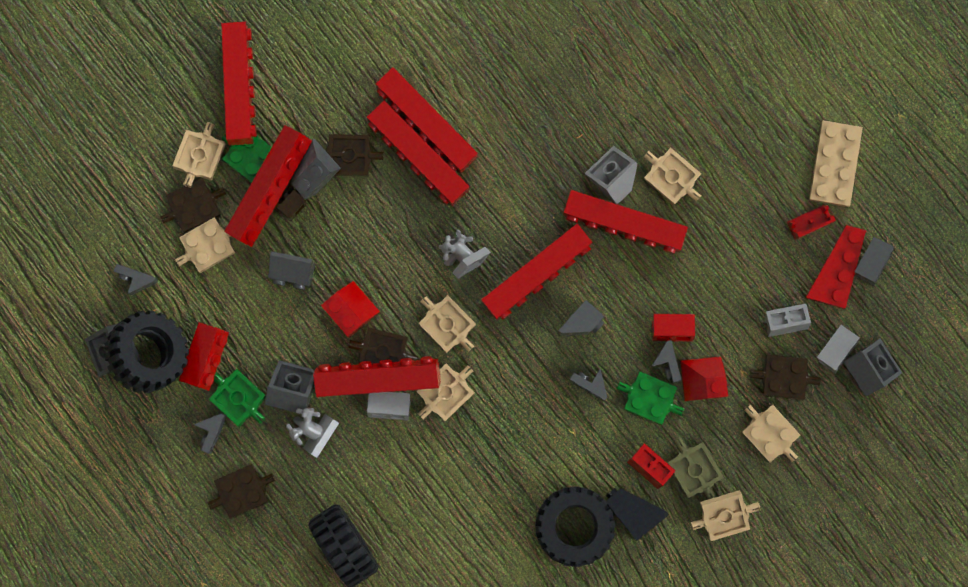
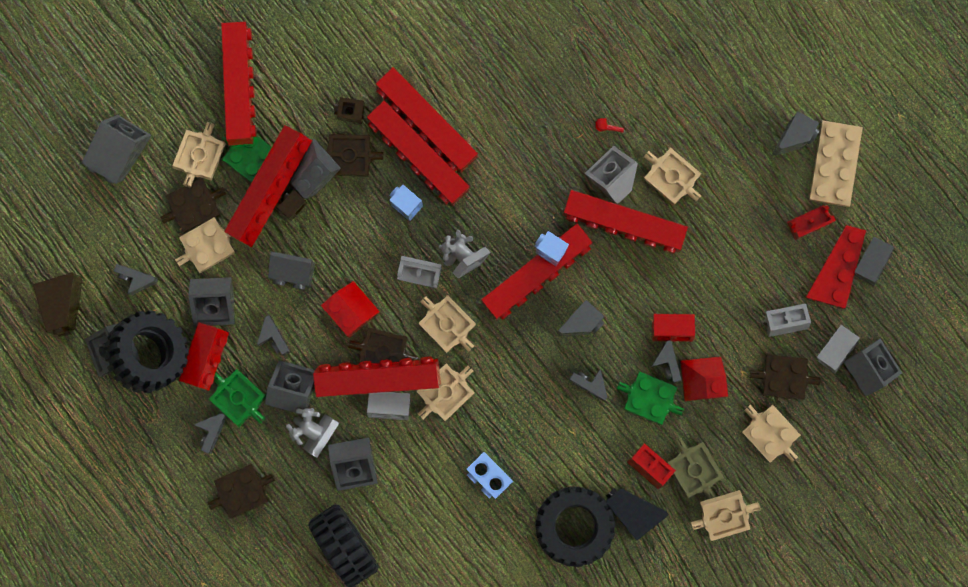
(59, 302): none -> dark brown slope
(115, 148): none -> dark grey slope
(212, 301): none -> dark grey slope
(270, 331): none -> dark grey slope
(352, 464): none -> dark grey slope
(356, 105): none -> dark brown brick
(405, 202): none -> light blue brick
(419, 272): none -> light grey hinge
(493, 471): none -> light blue brick
(551, 247): none -> light blue brick
(601, 125): none -> red hand
(797, 134): none -> dark grey slope

